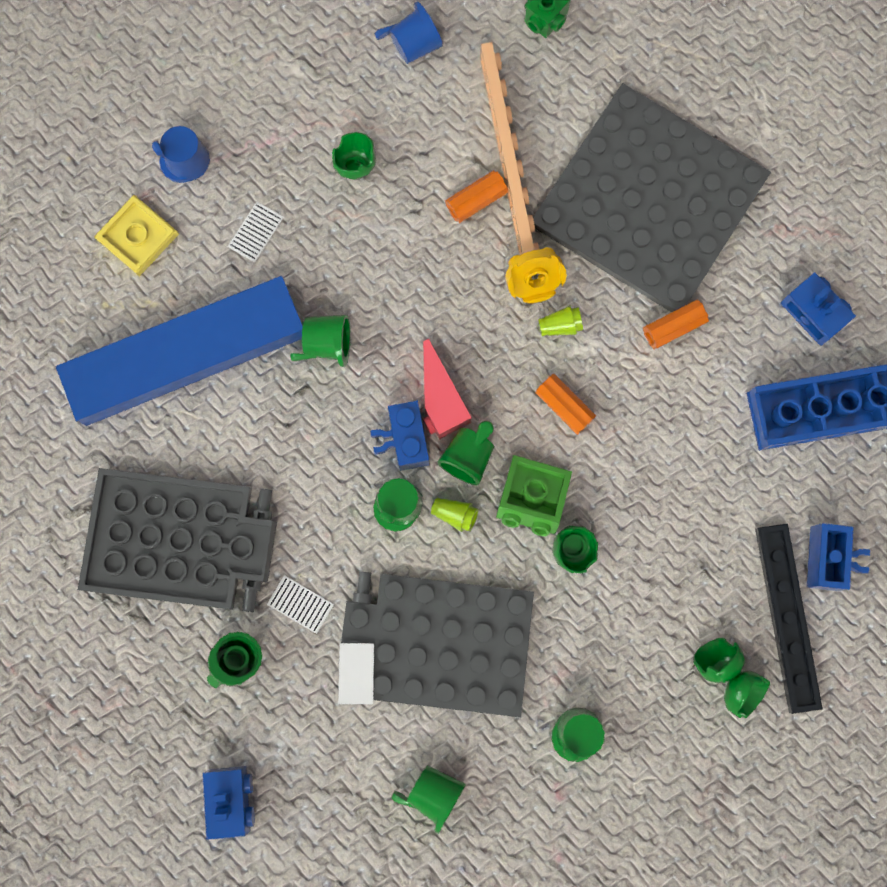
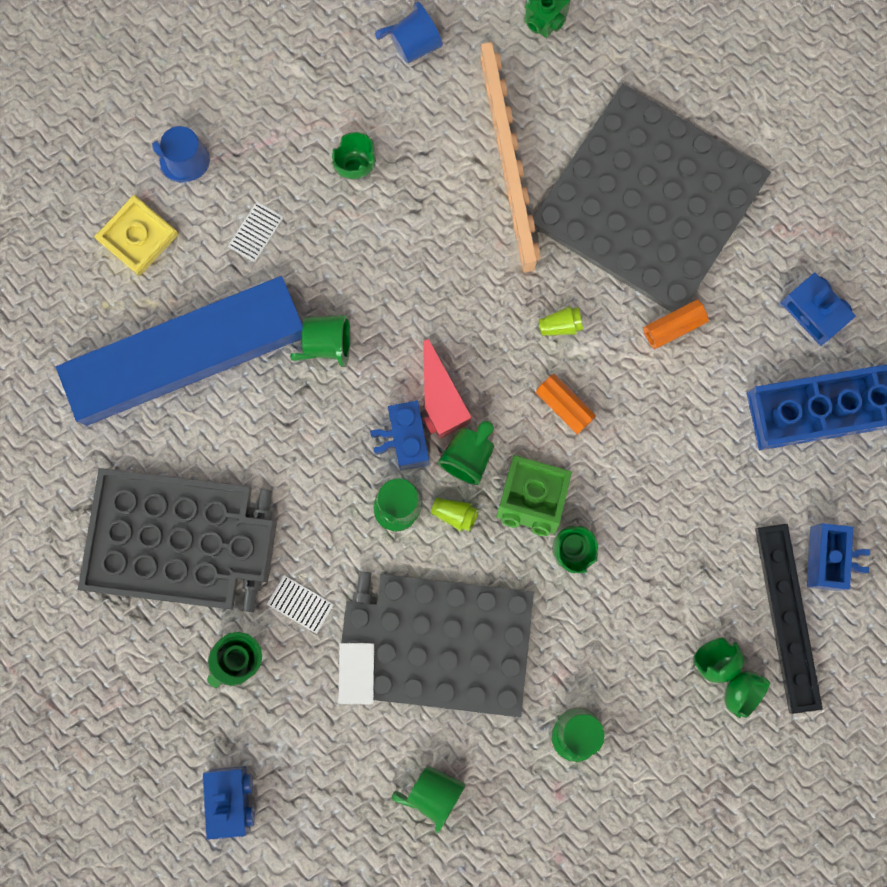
(476, 196): orange axle -> none
(524, 266): yellow plate -> none

